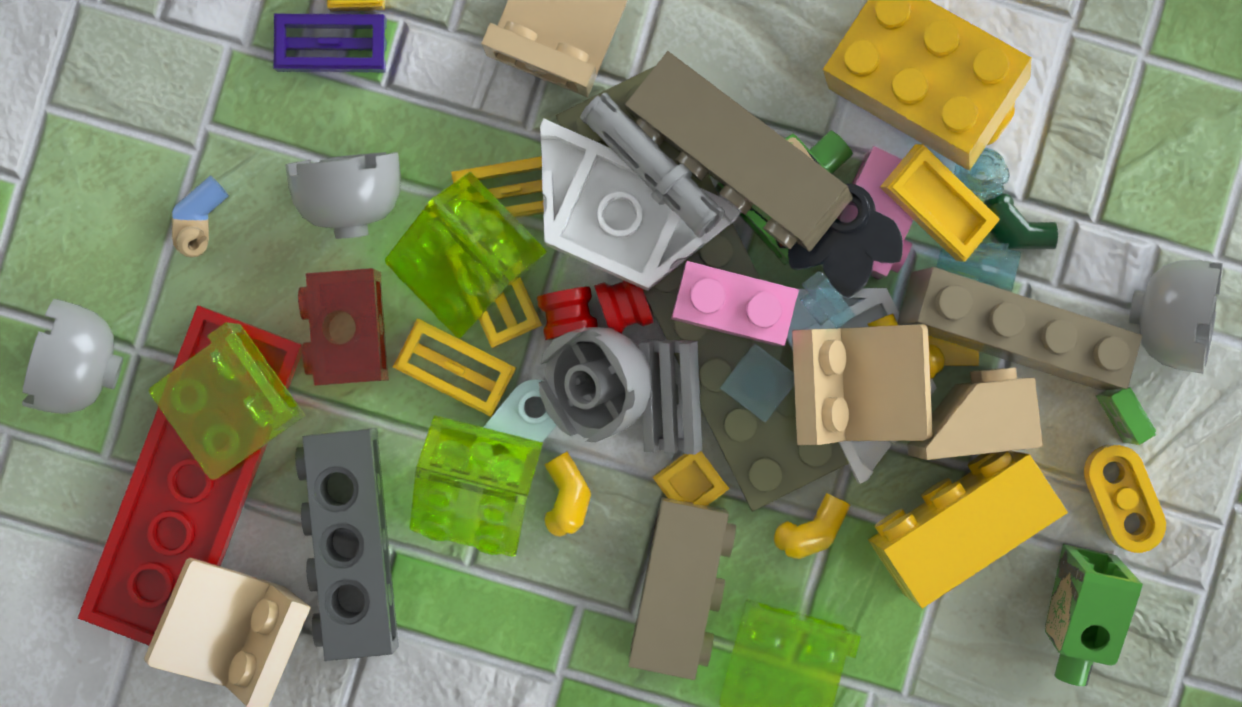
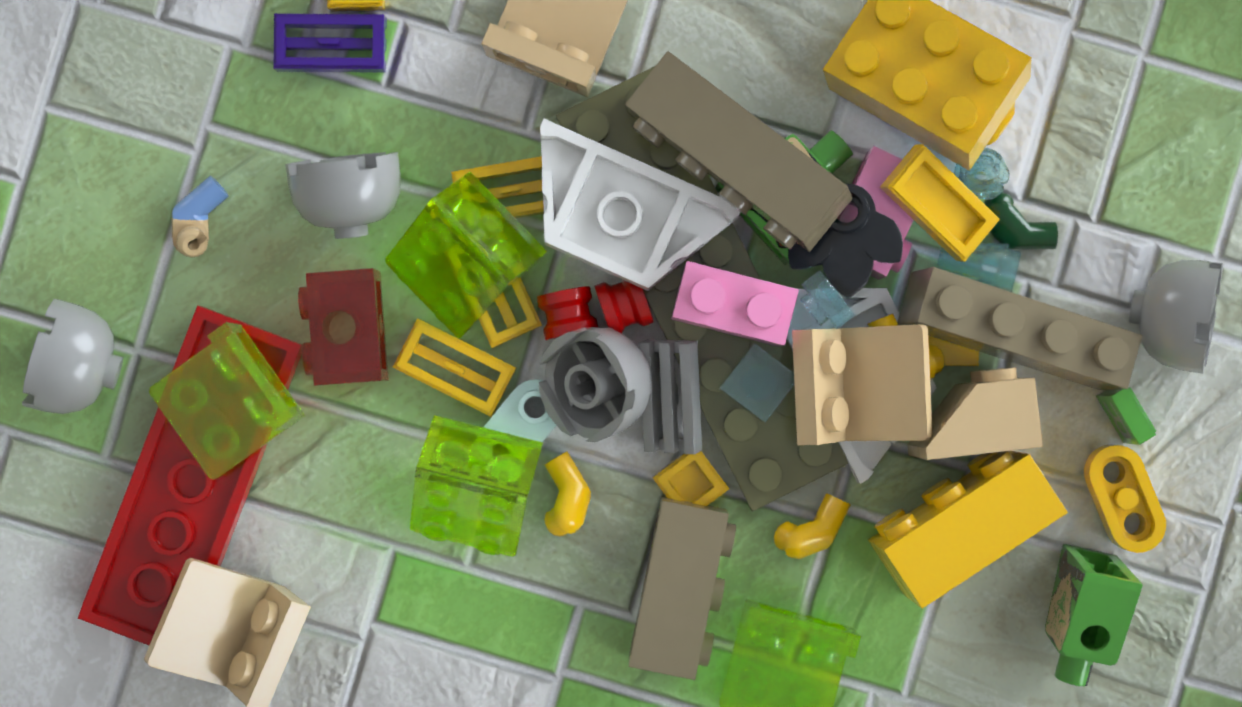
(334, 628): dark grey brick -> none
(666, 179): light grey pin -> none

